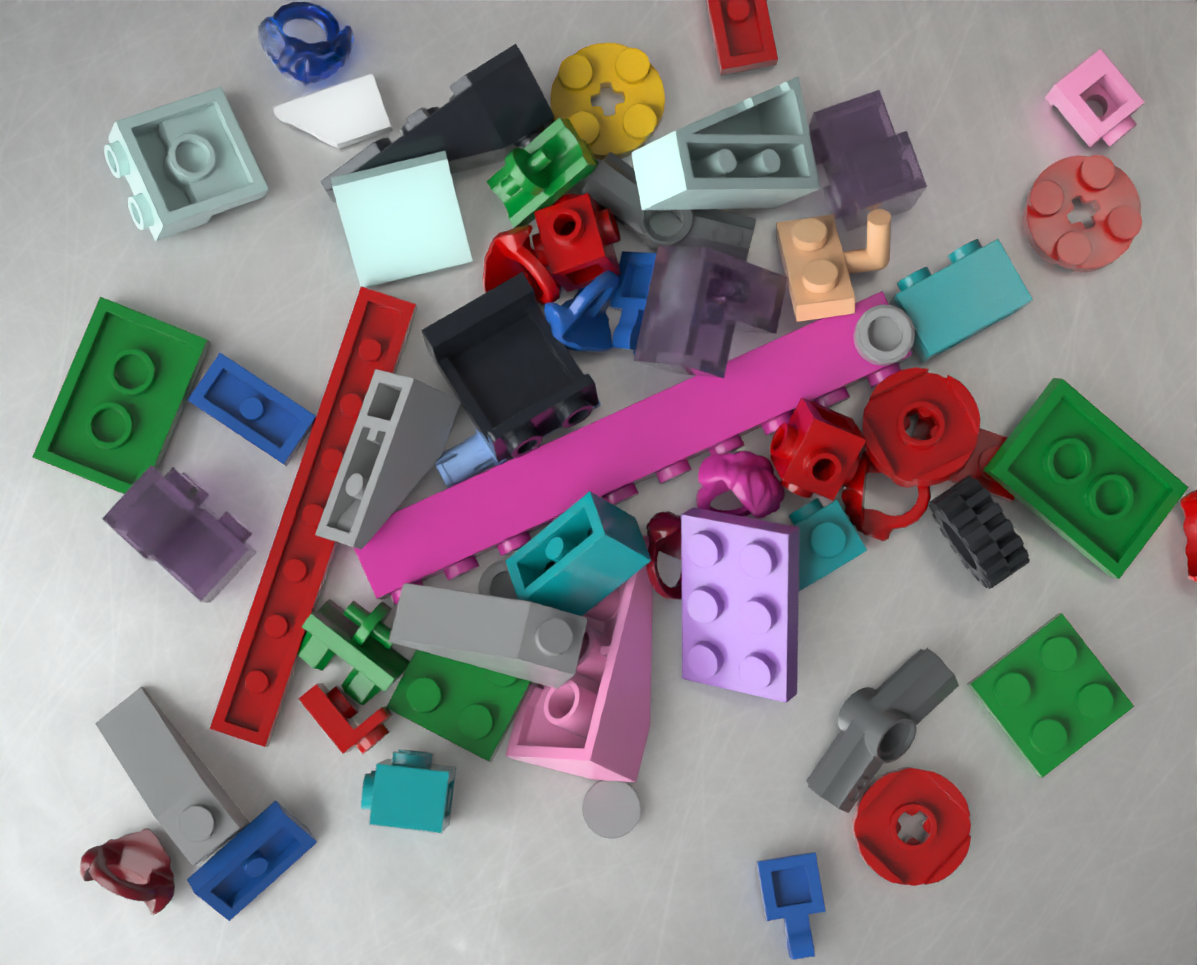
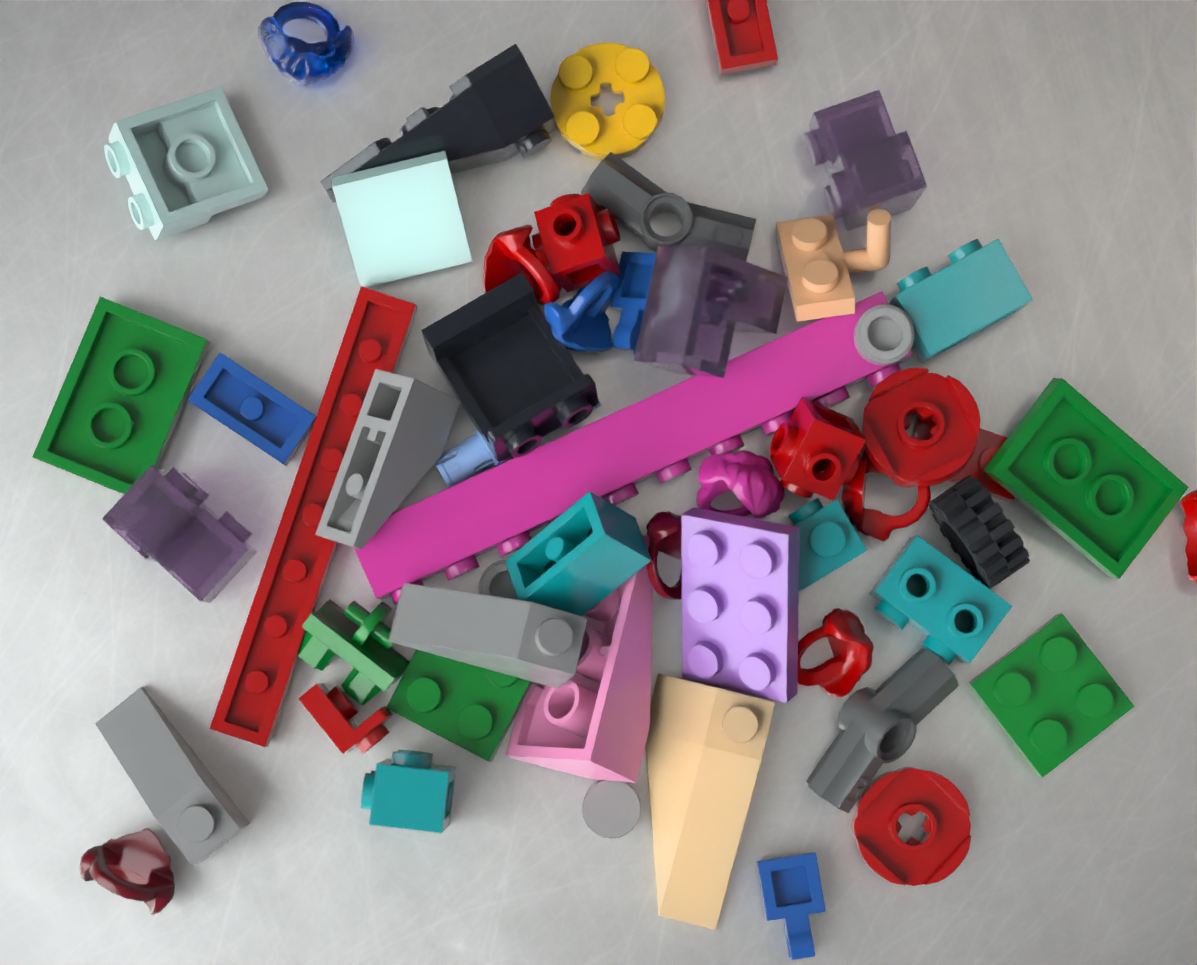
(251, 861): blue plate -> none
(339, 113): white tile -> none
(542, 171): green hips -> none
(701, 780): none -> tan wedge
(734, 158): light aqua wedge -> none
(850, 649): none -> red piece
(938, 601): none -> teal brick
(1096, 183): plate -> none
(1102, 82): bright pink brick -> none

